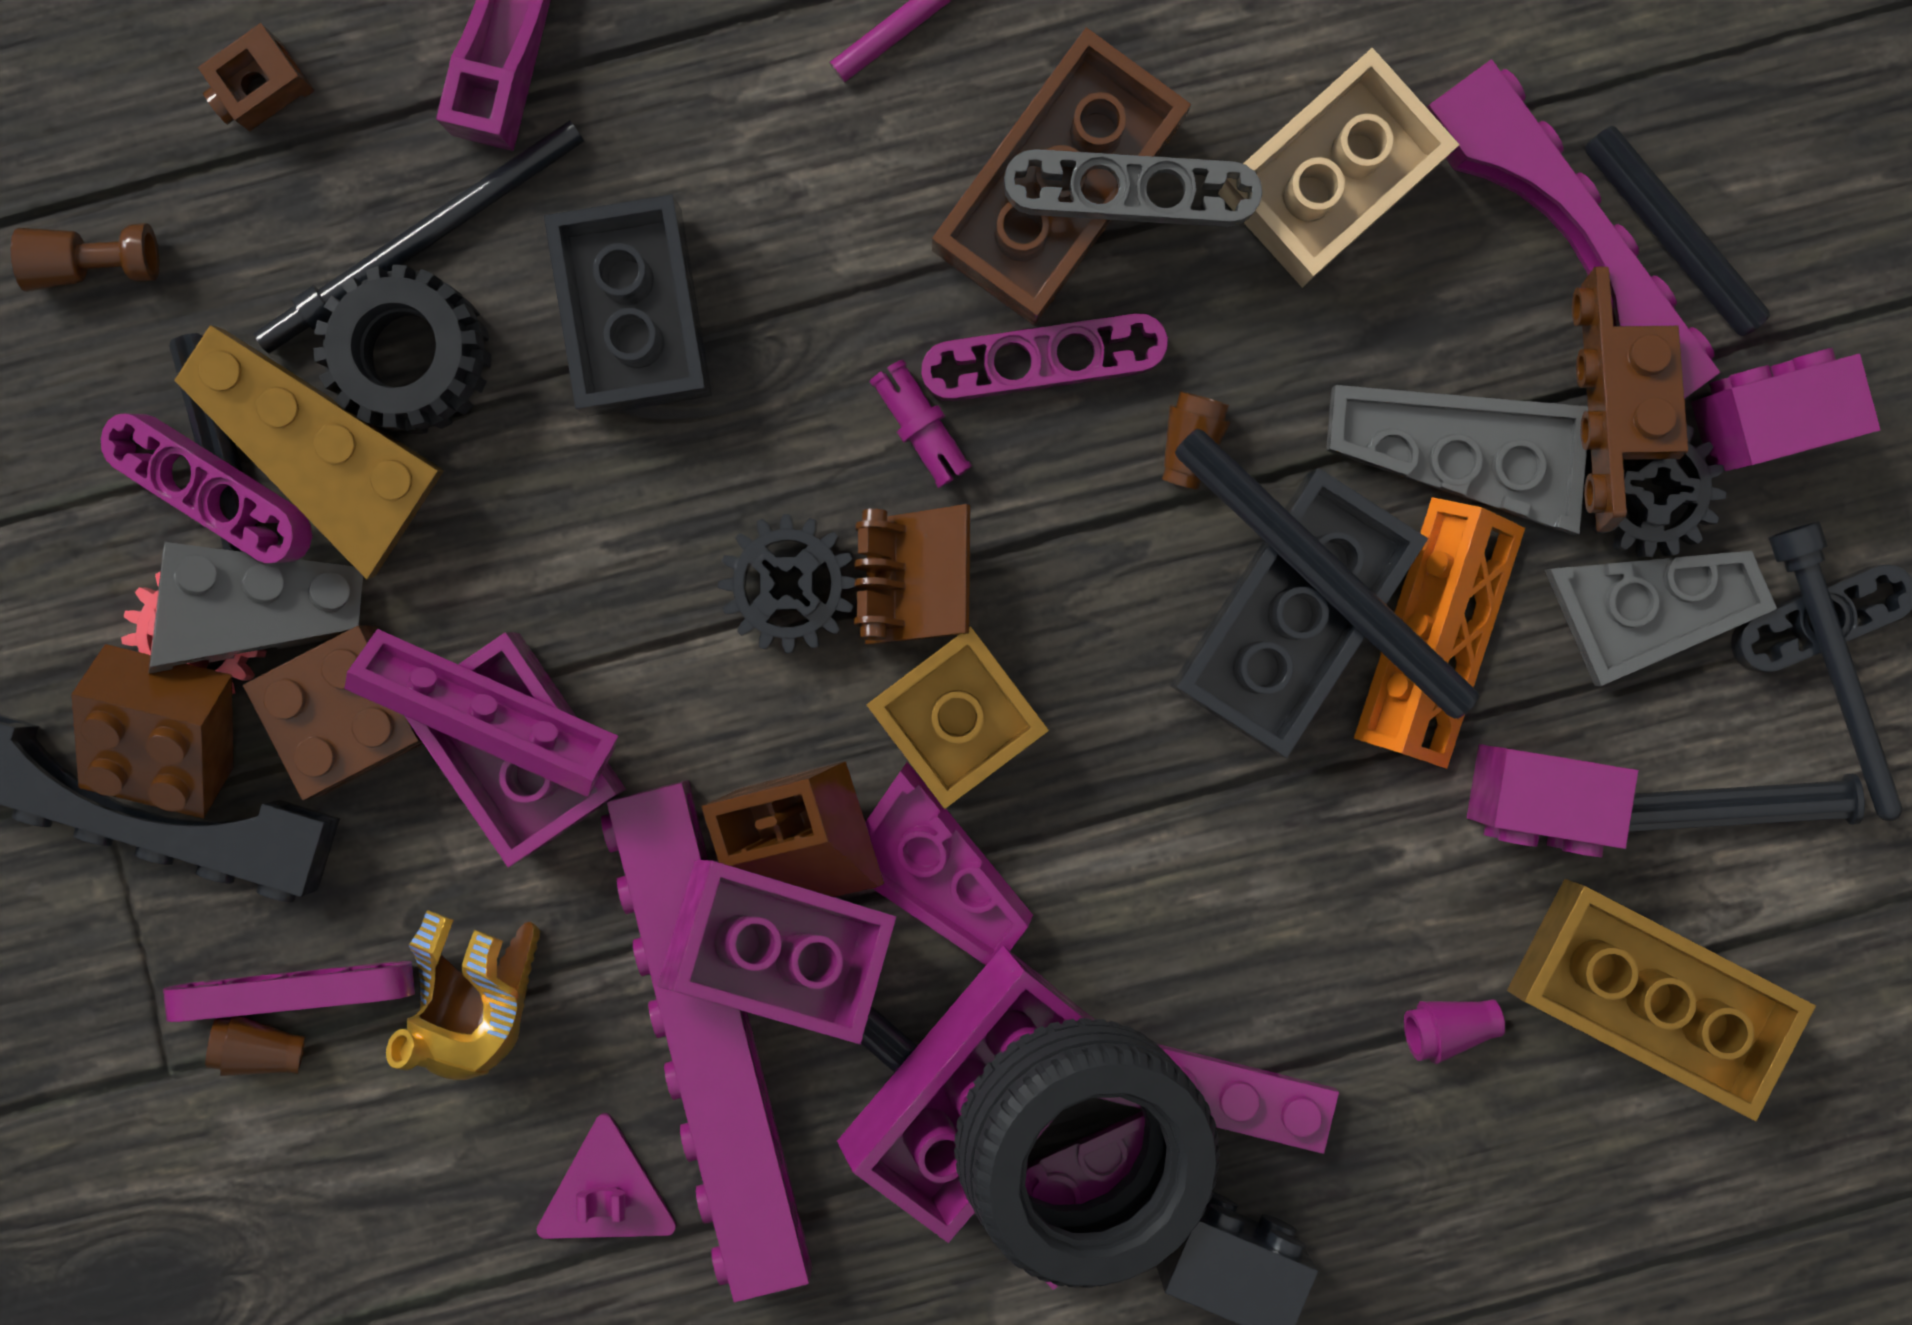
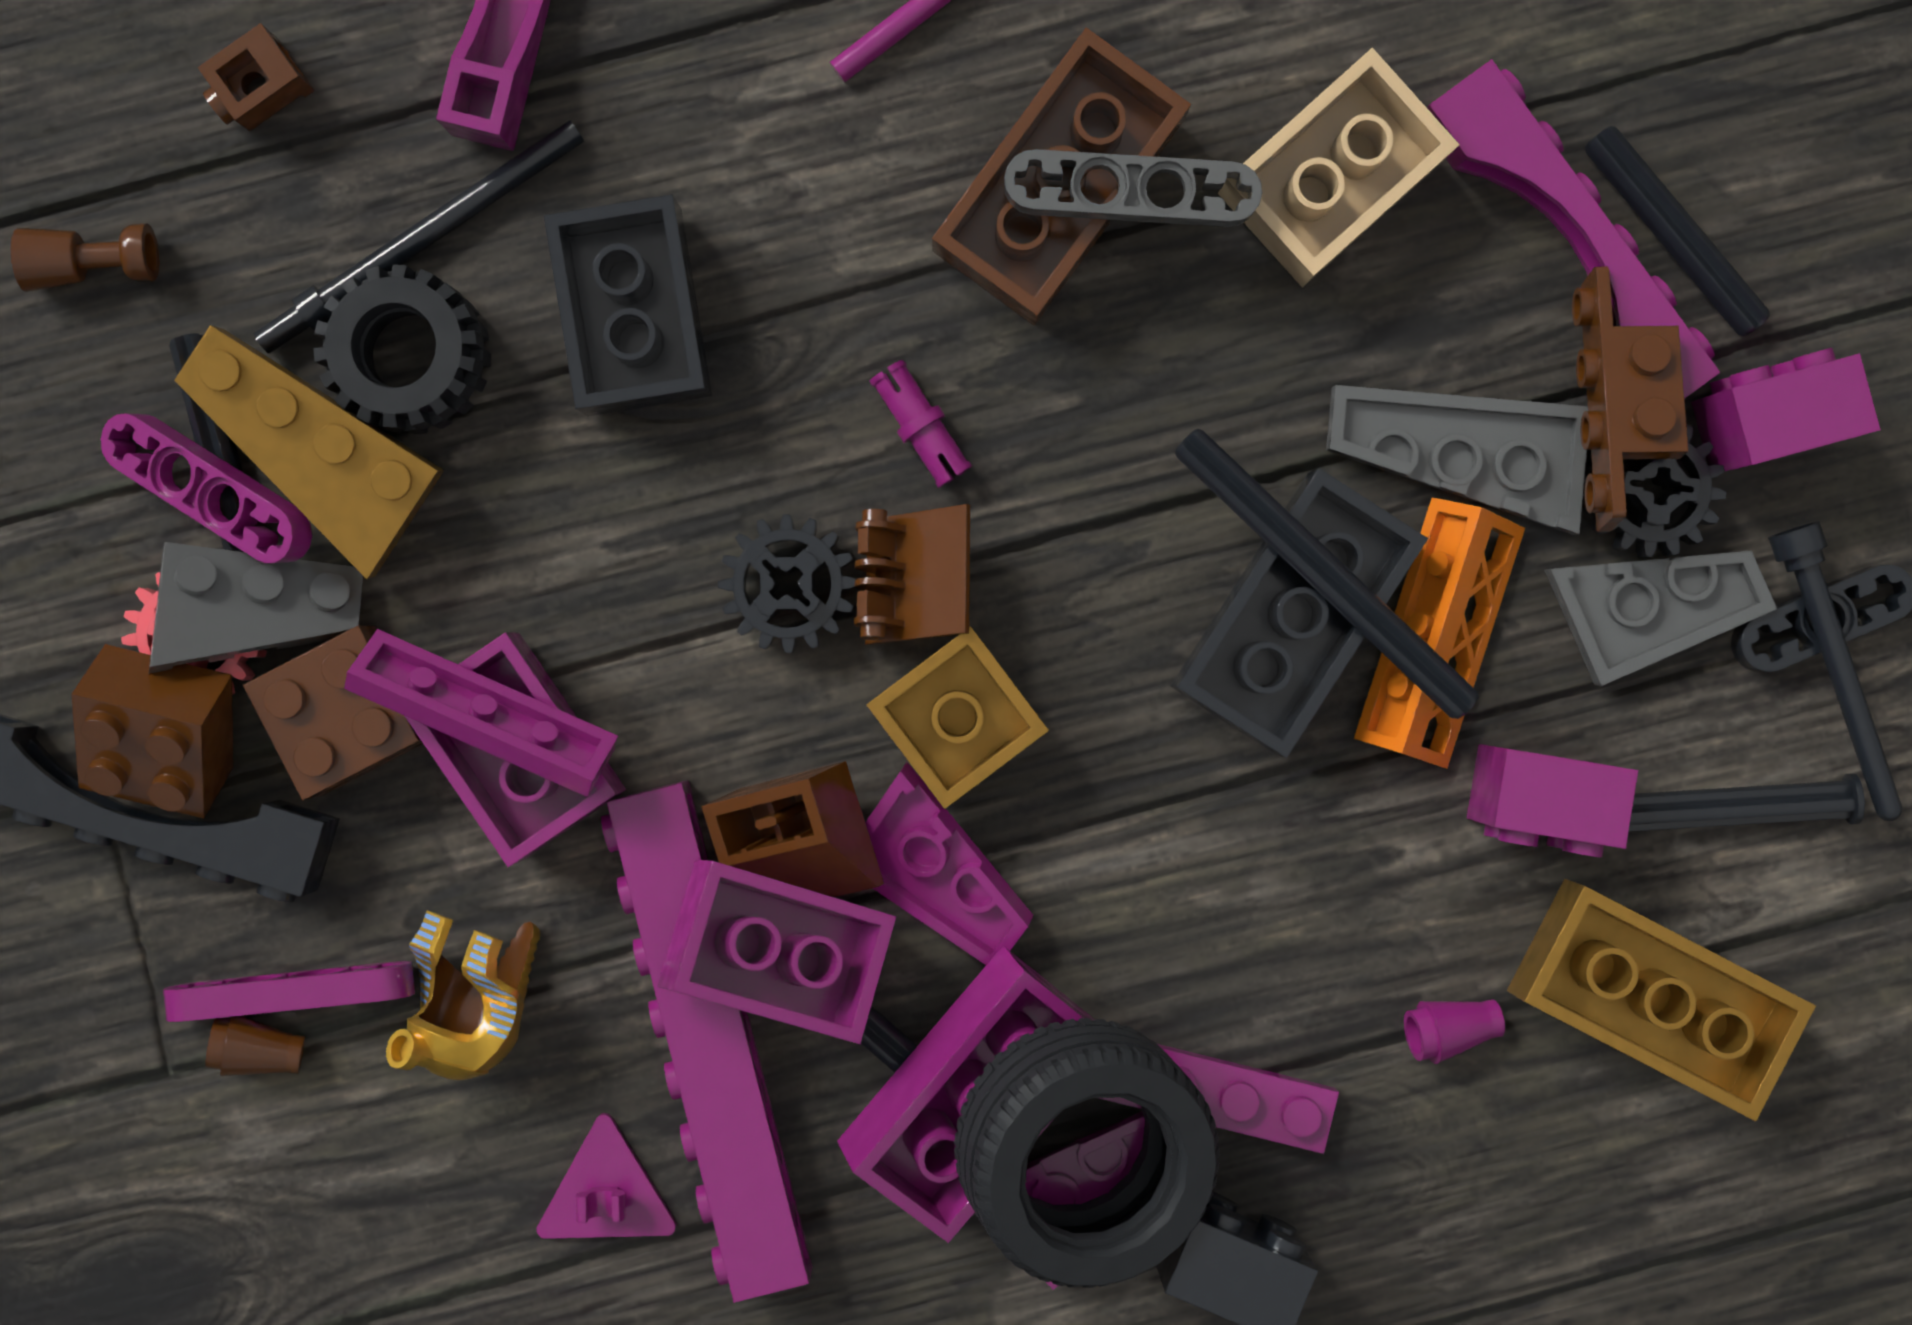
(1042, 348): magenta beam -> none
(1190, 414): reddish brown cone -> none

